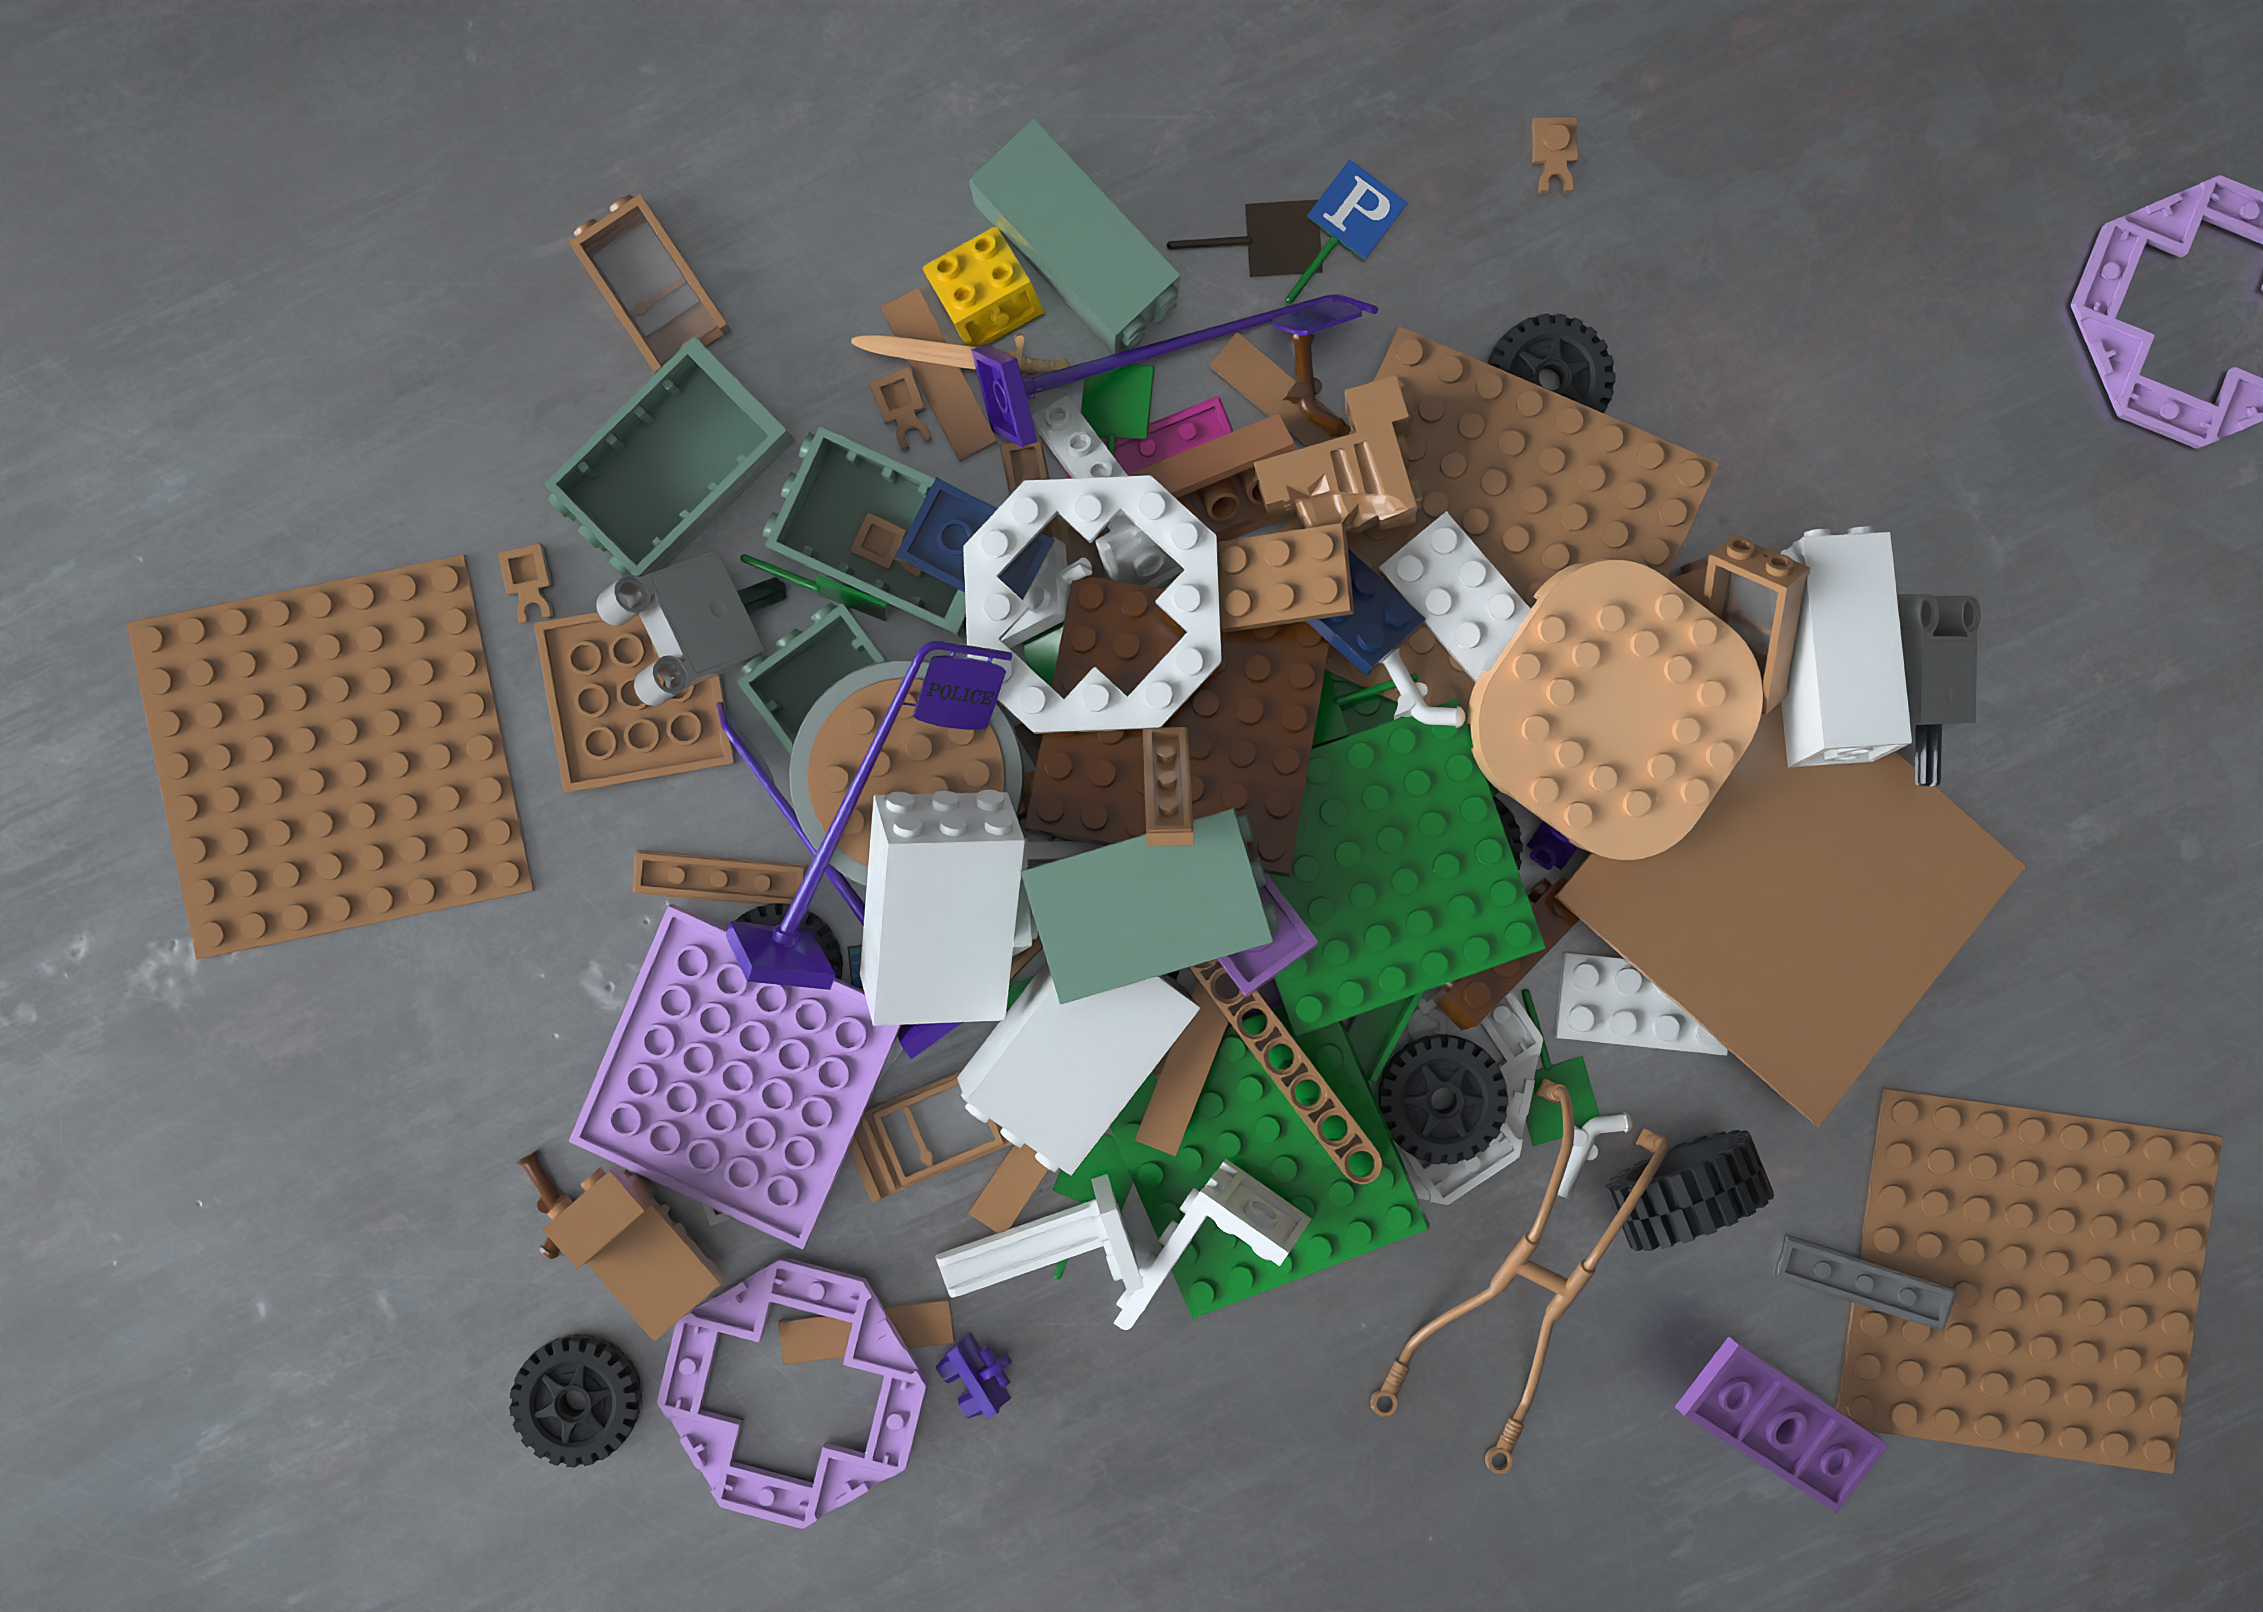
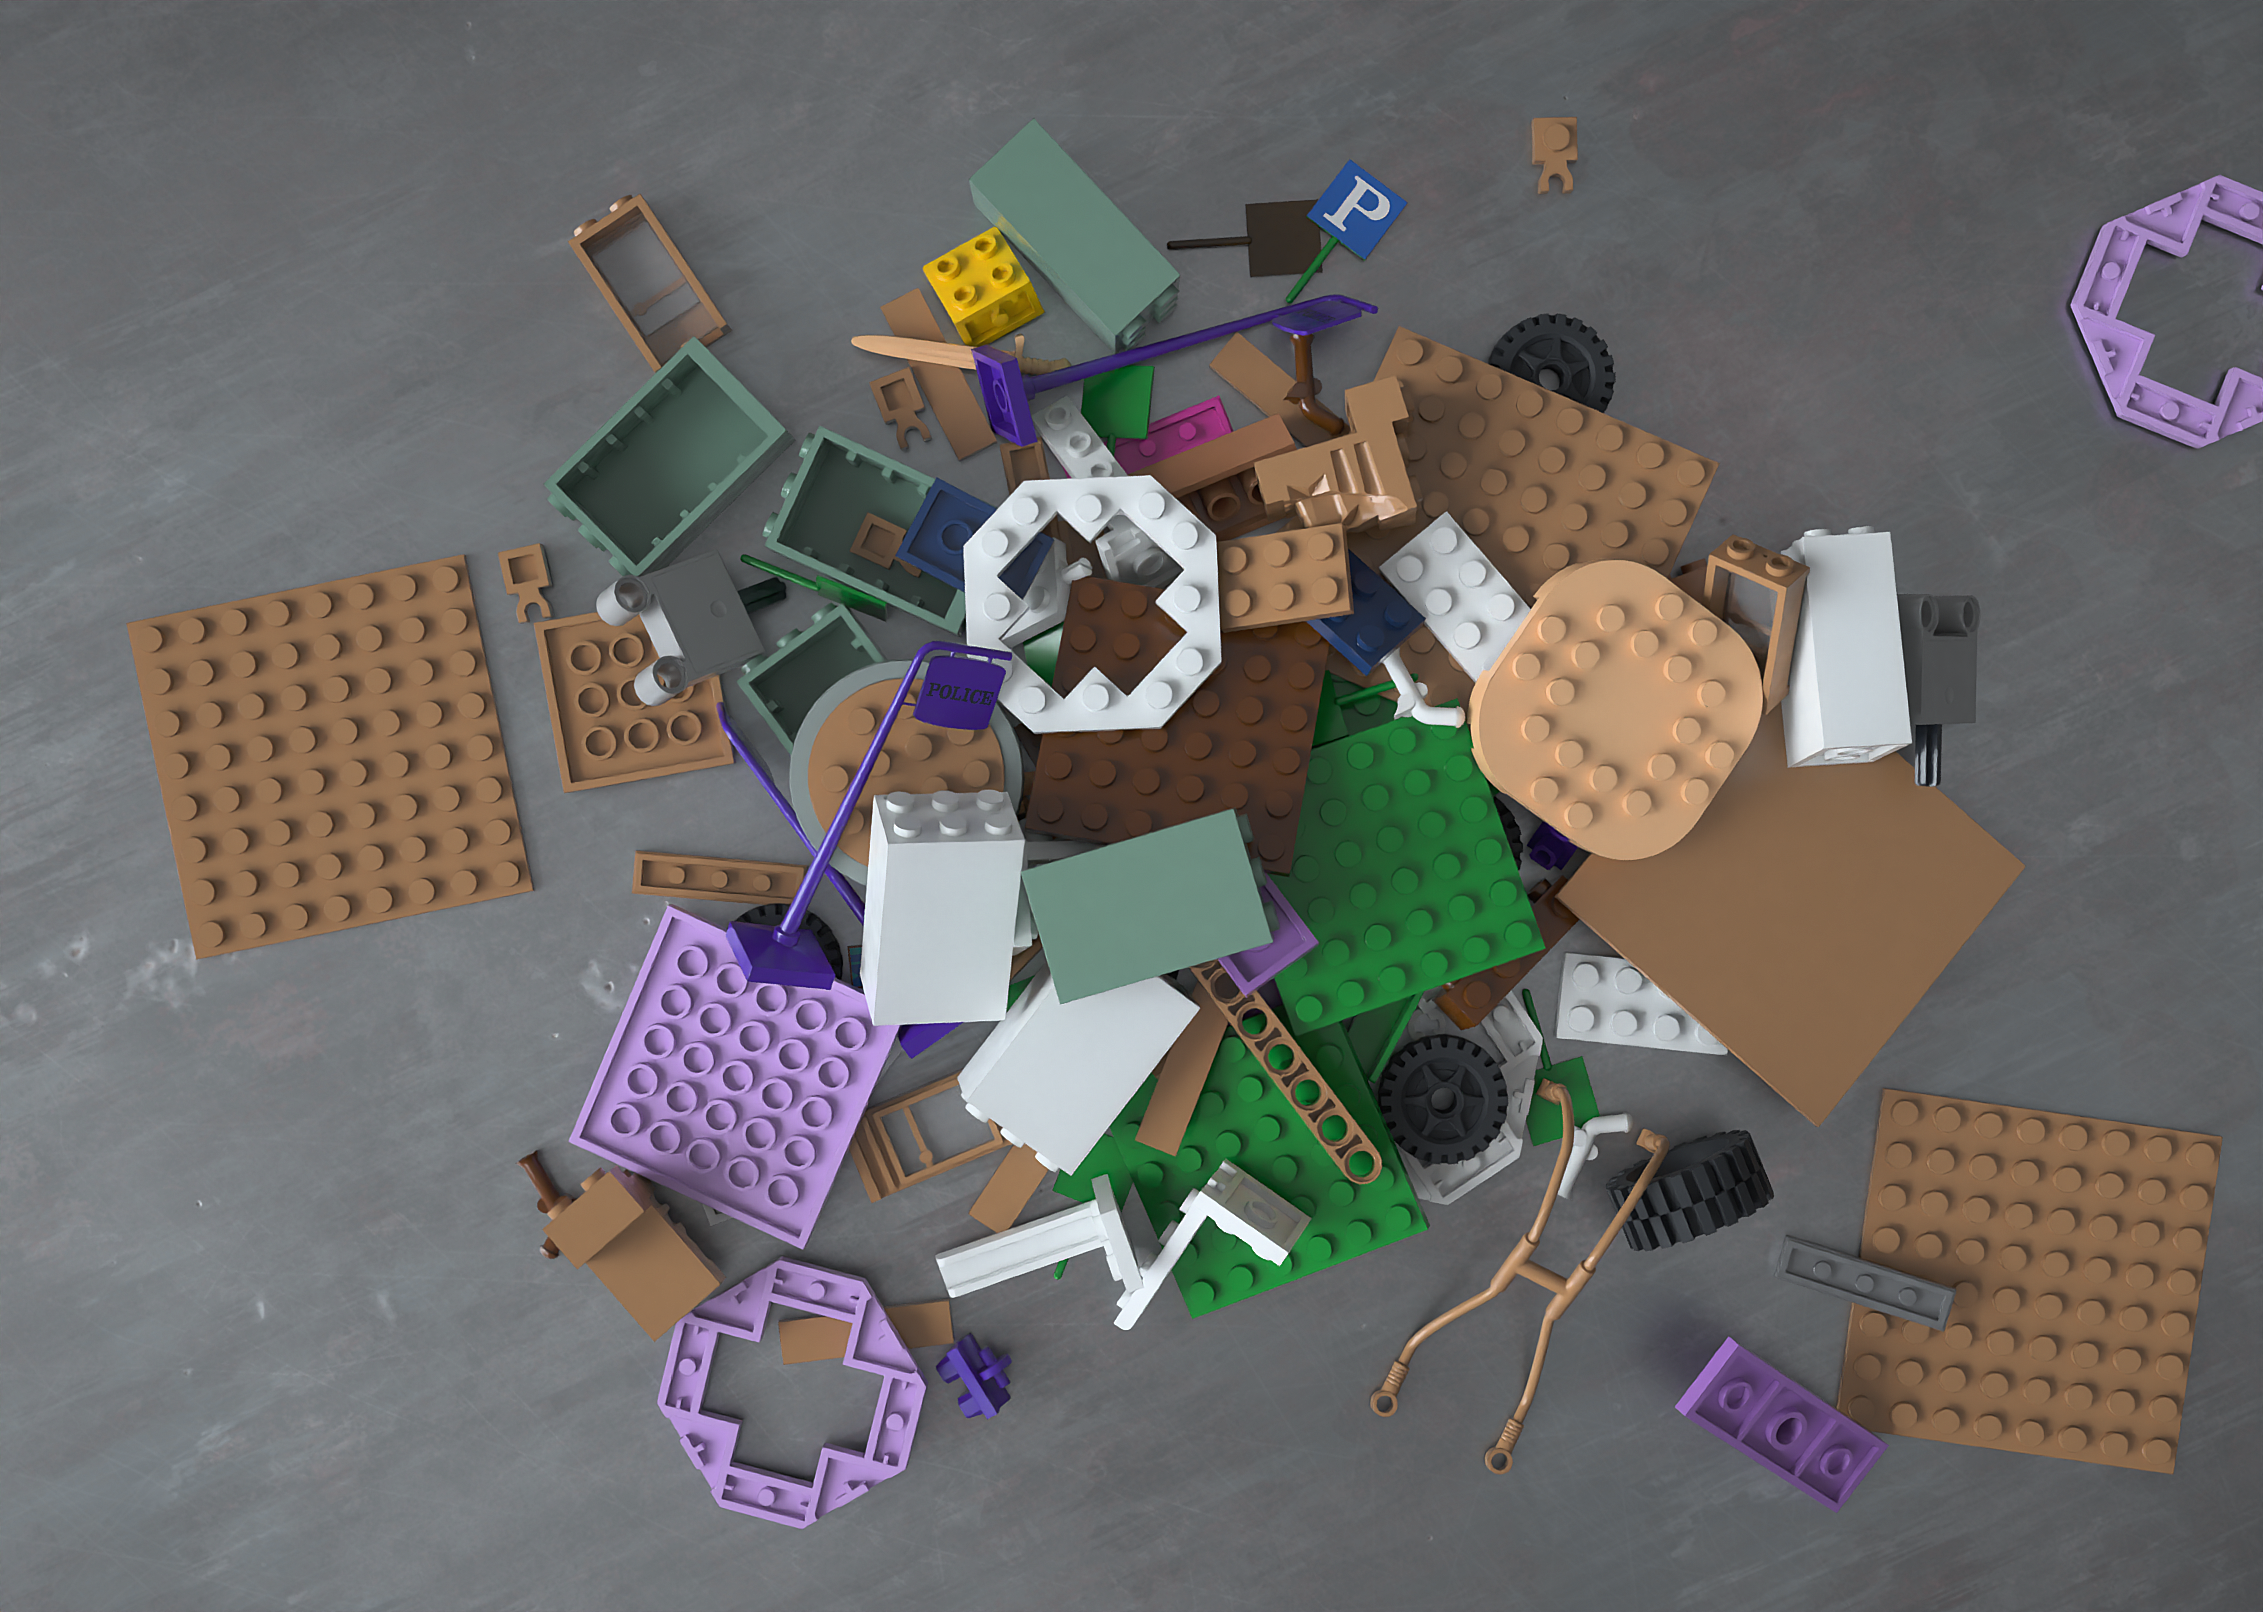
(557, 1428): black wheel -> none
(1167, 787): medium nougat tile -> none

